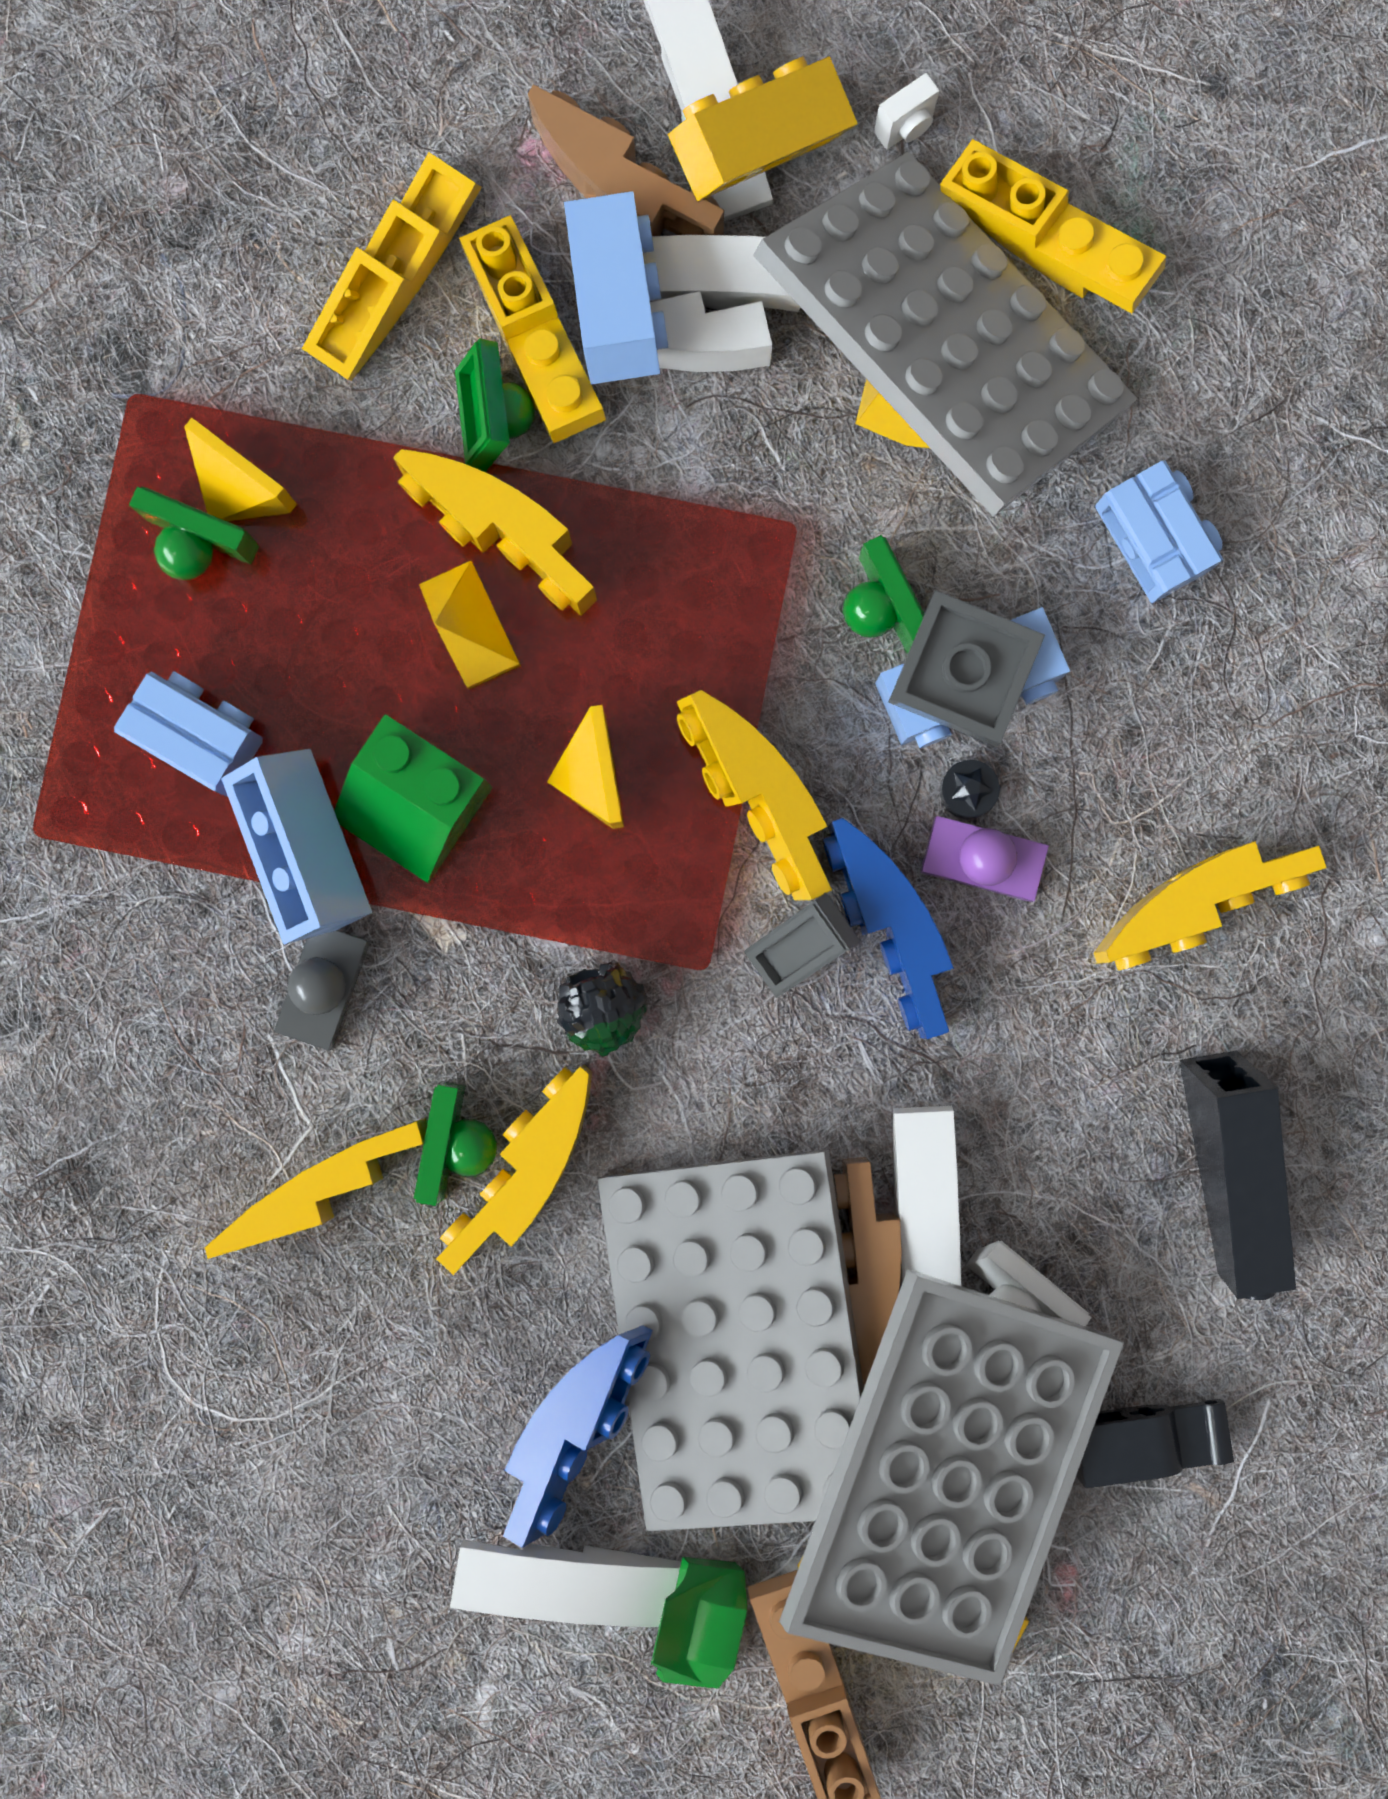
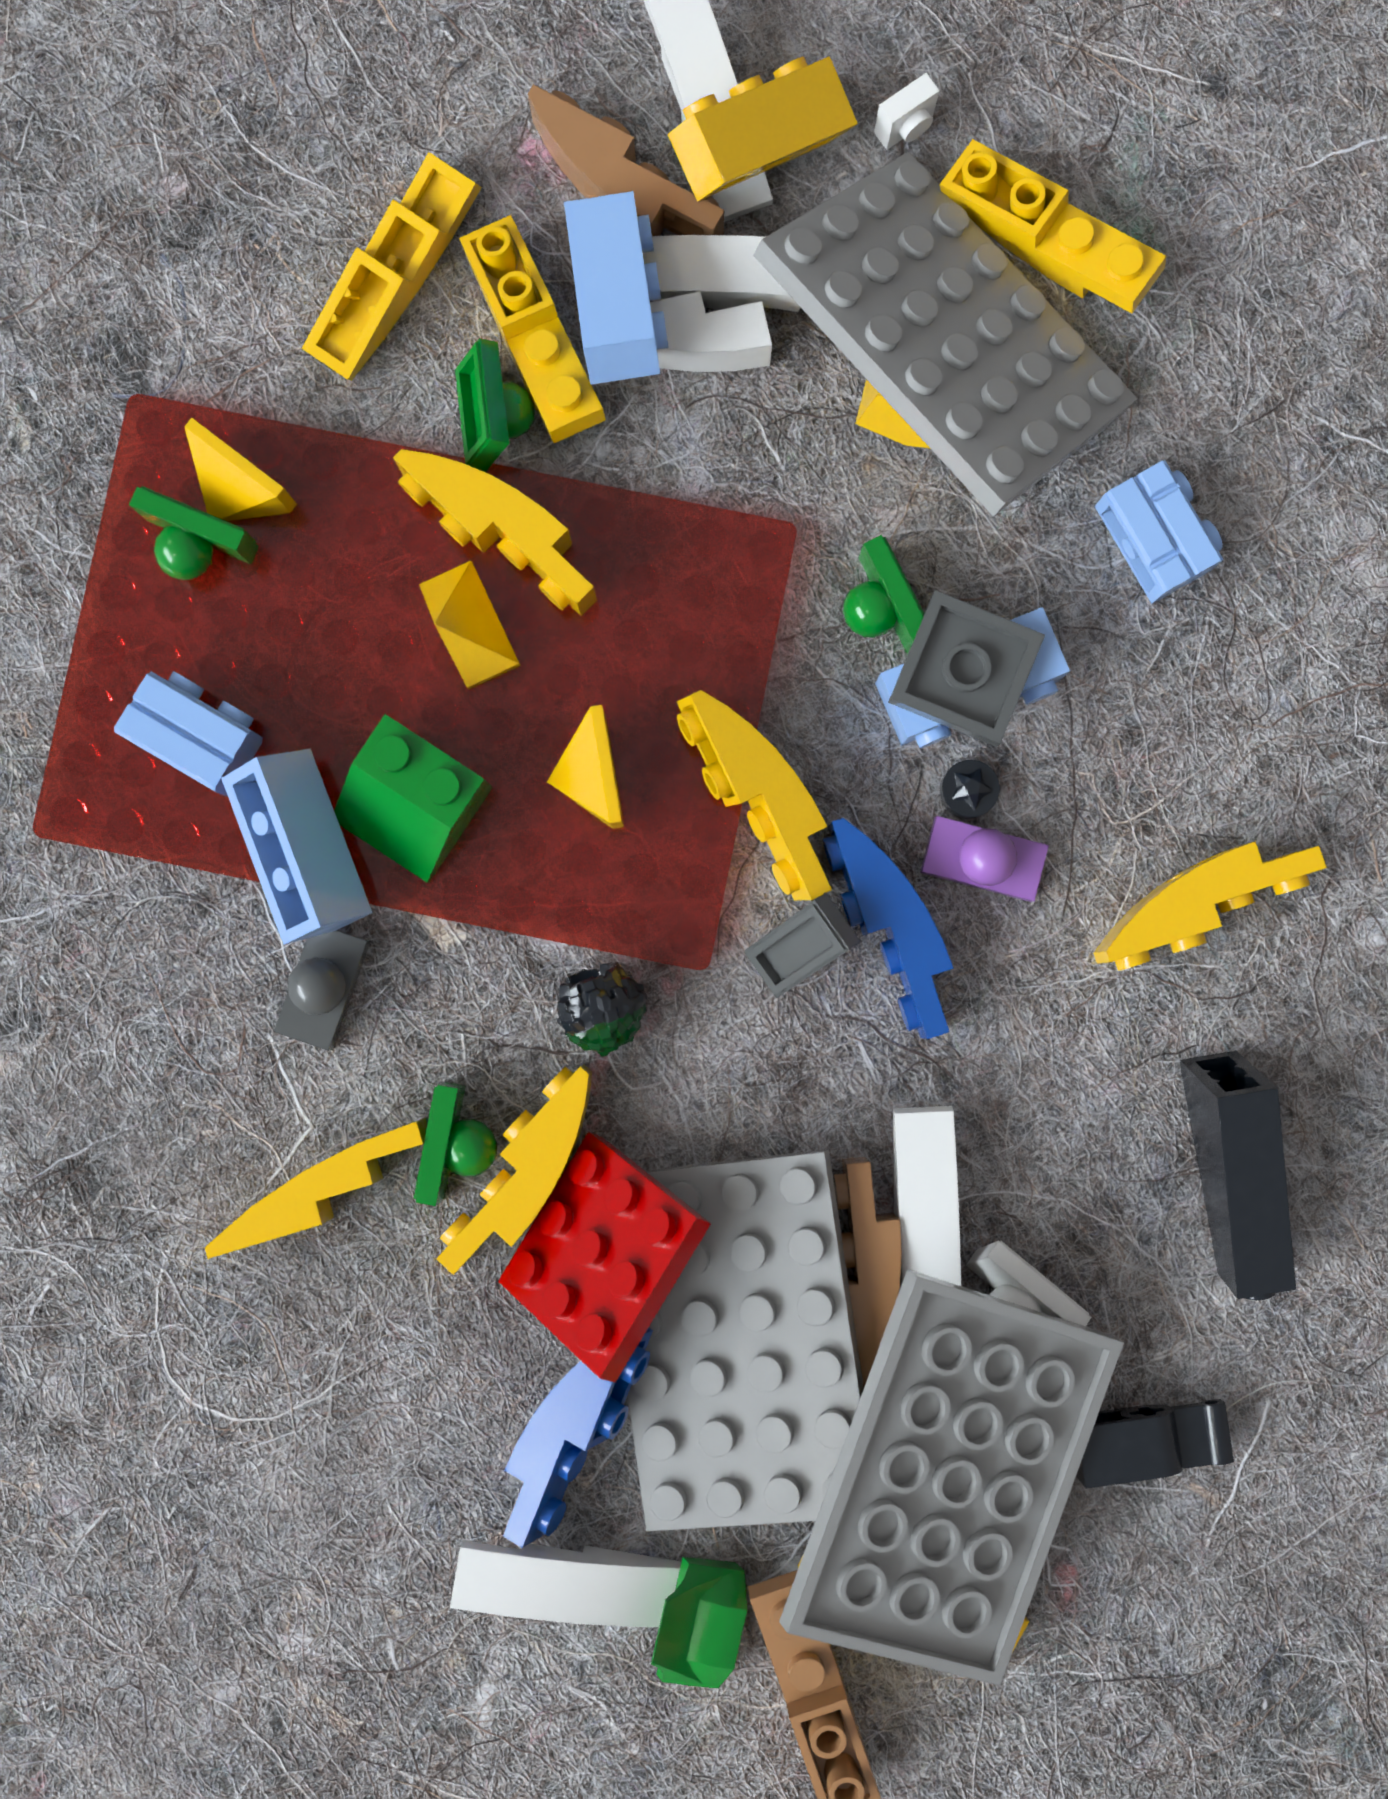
(603, 1256): none -> red plate

